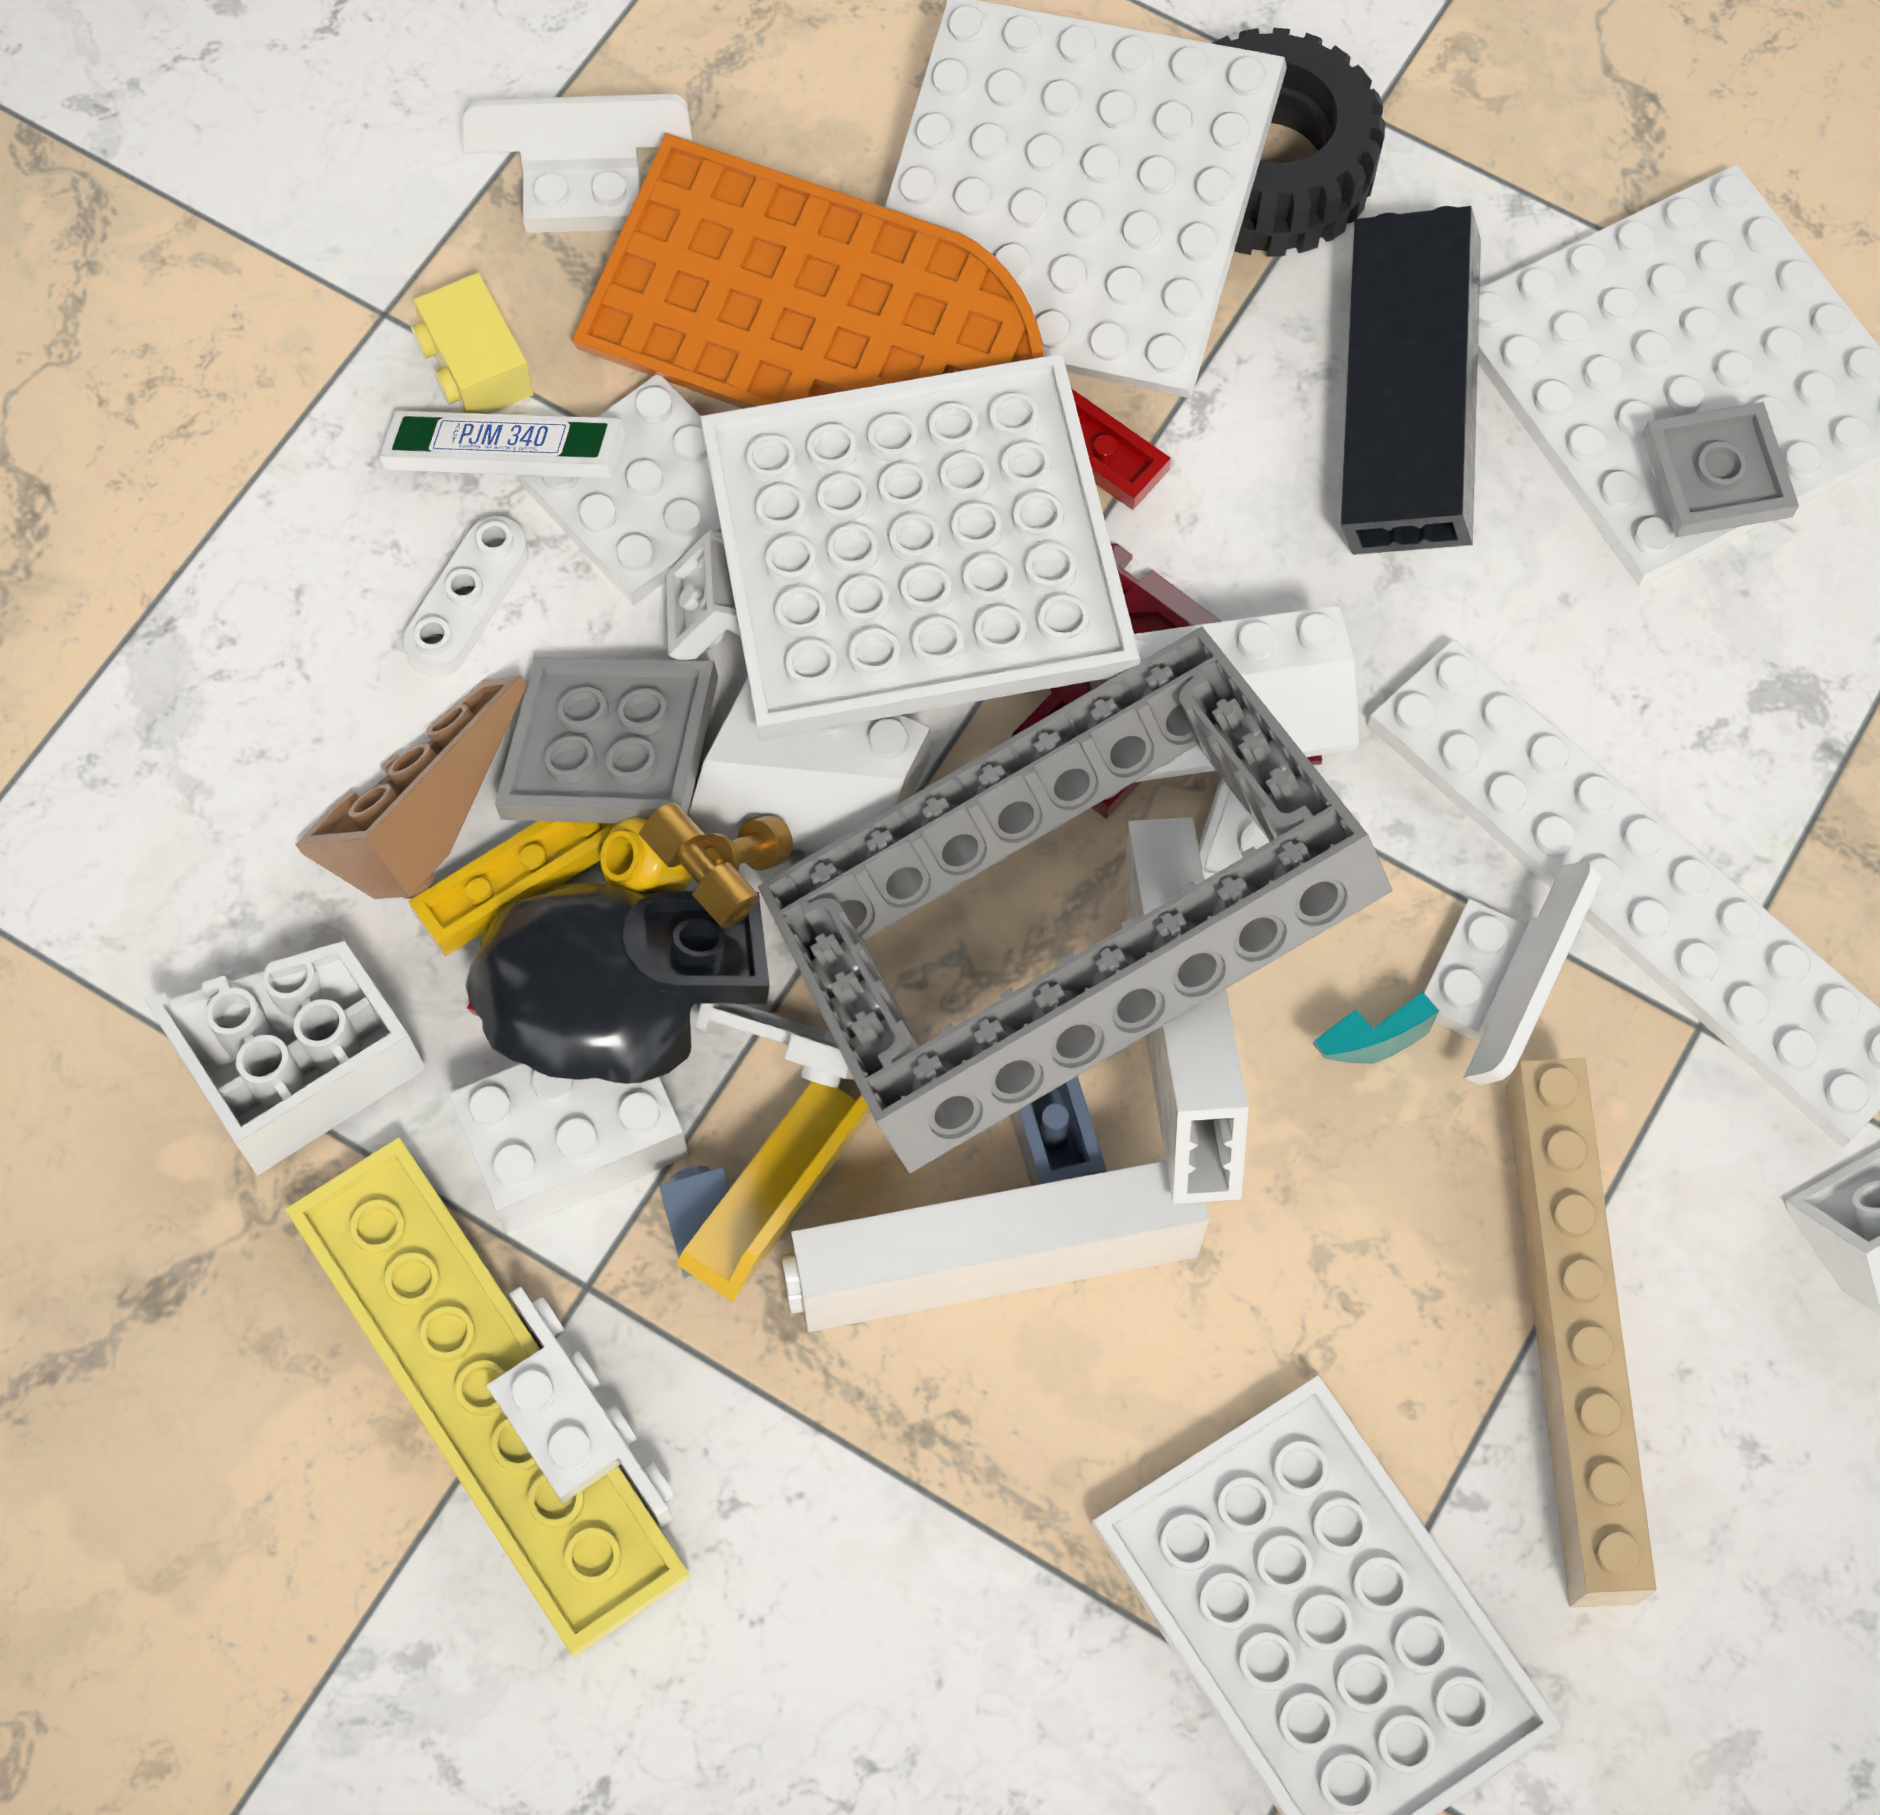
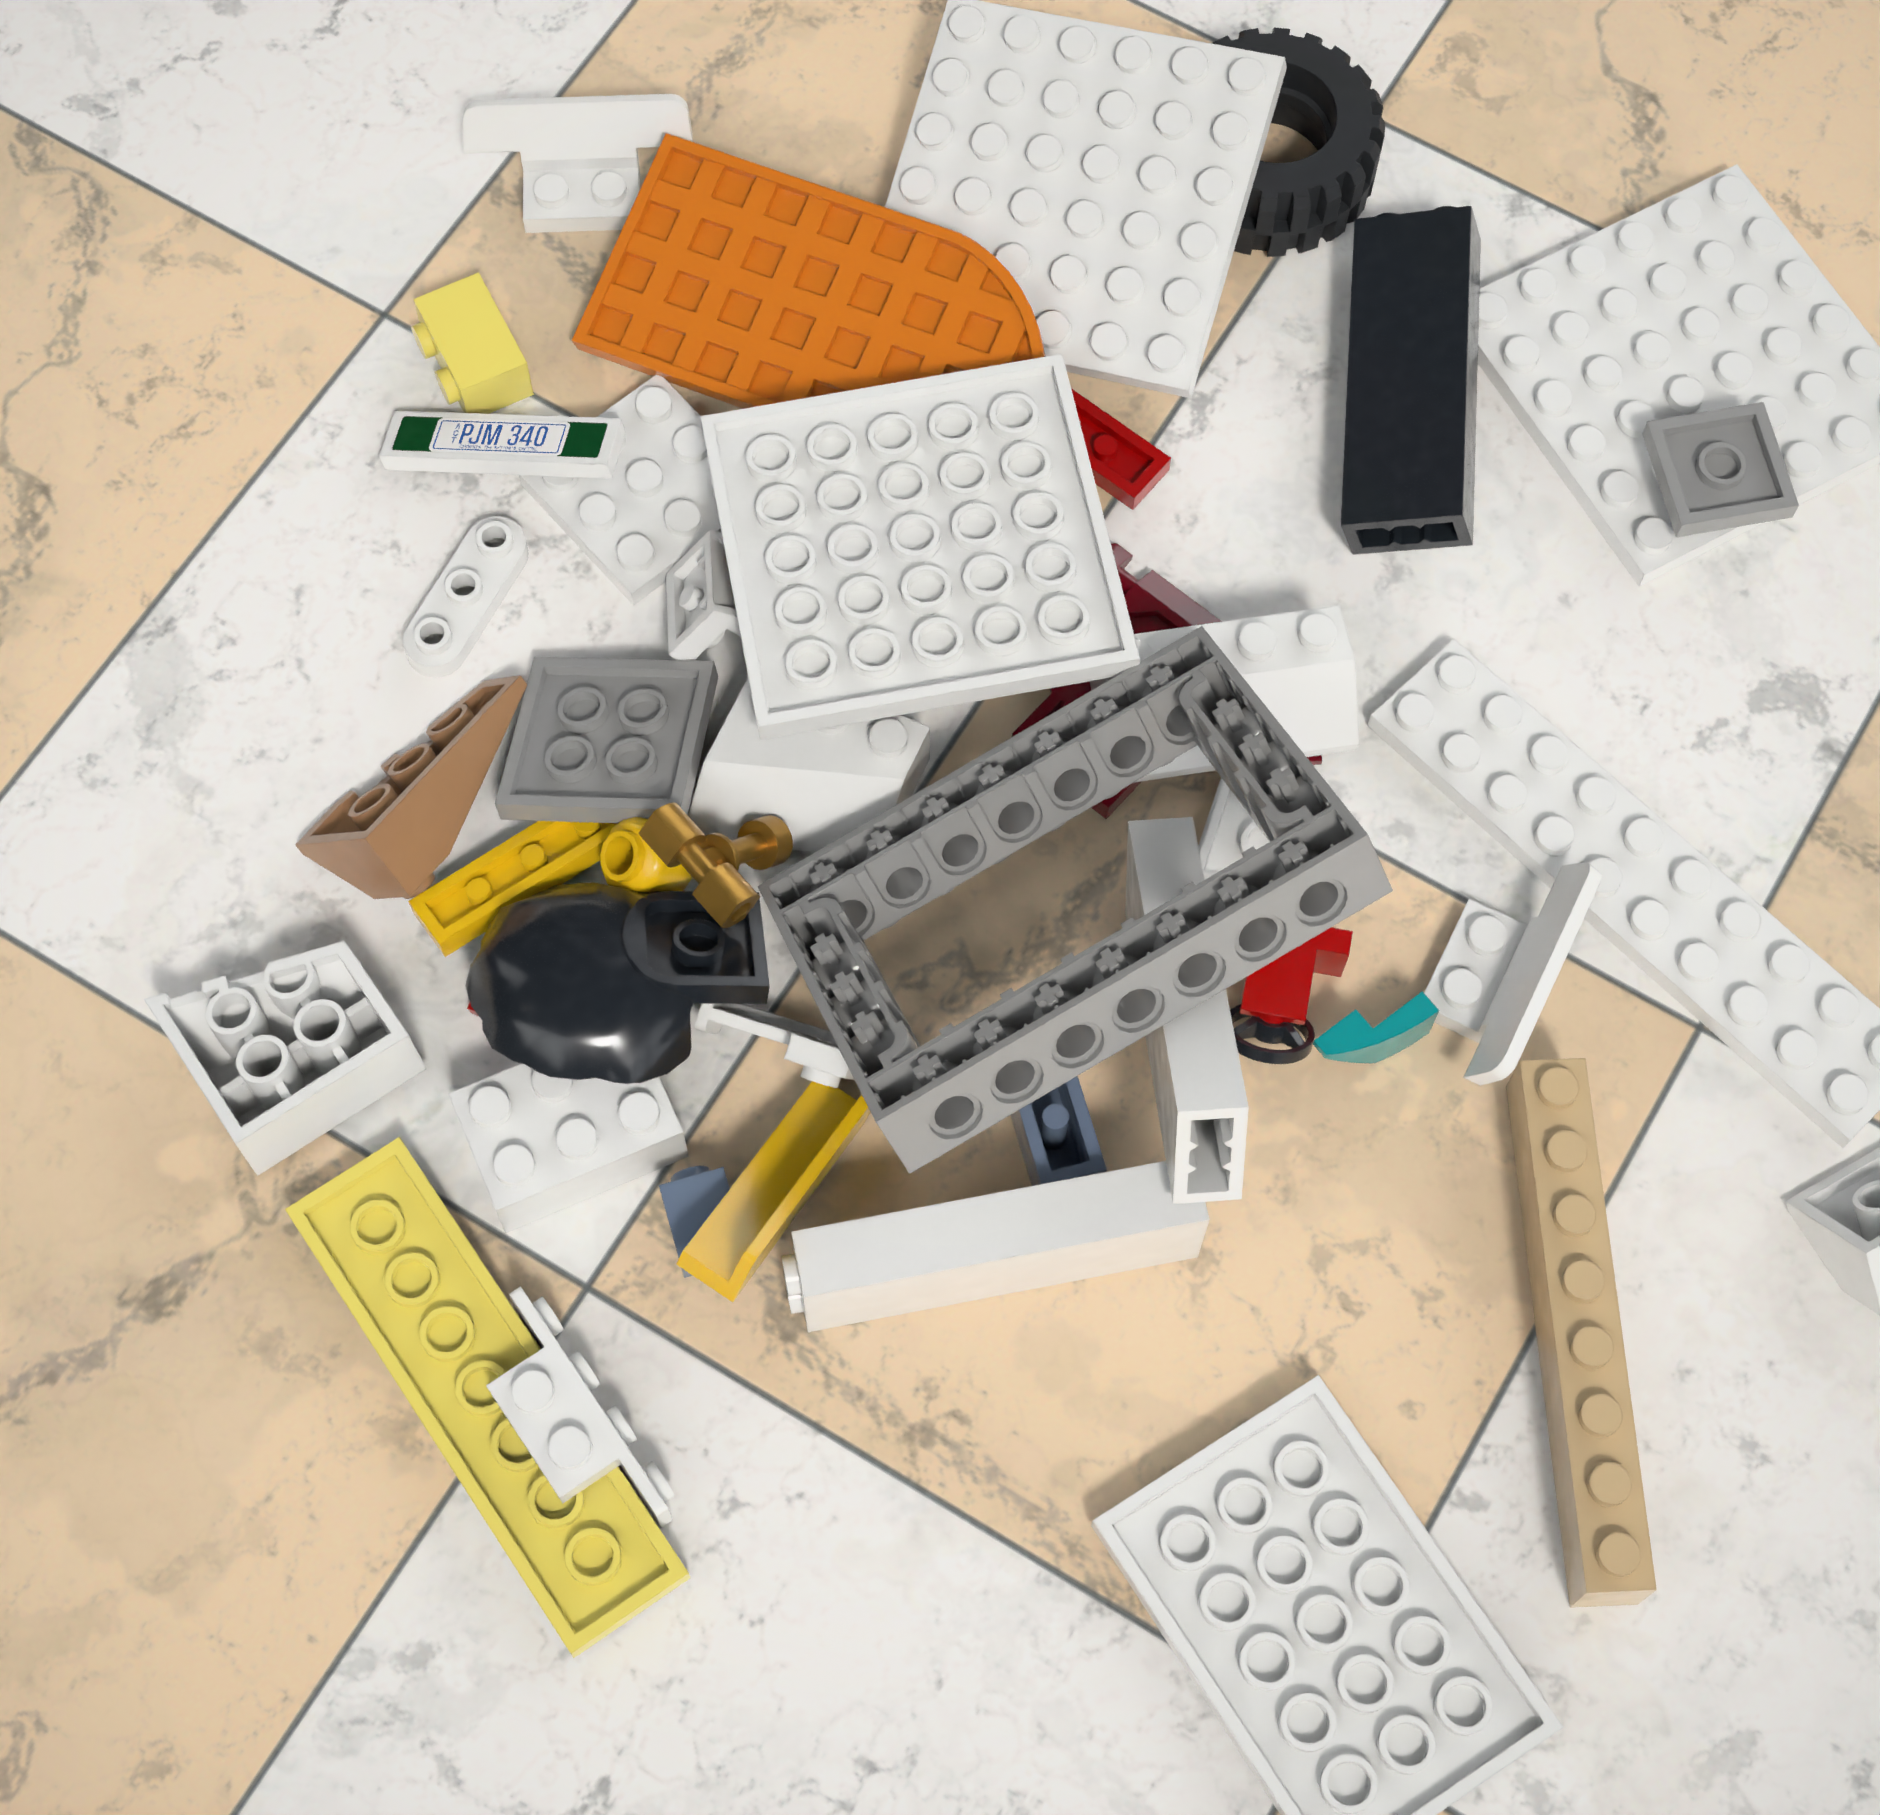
(1280, 998): none -> red piece

